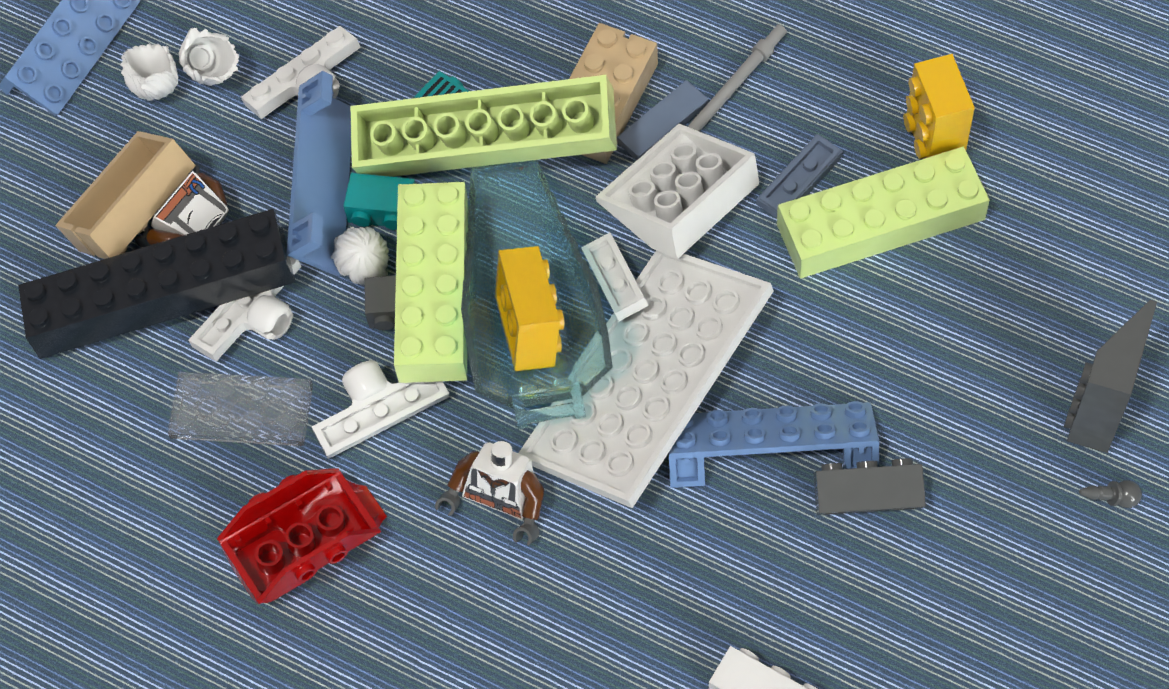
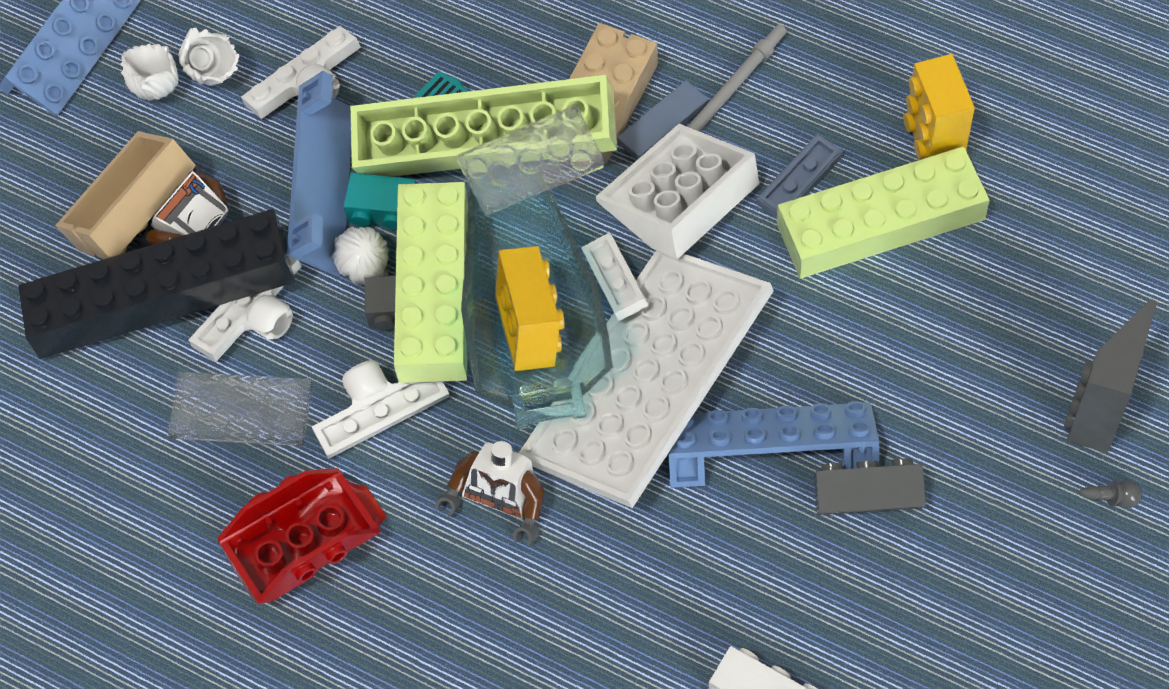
(530, 160): none -> clear plate

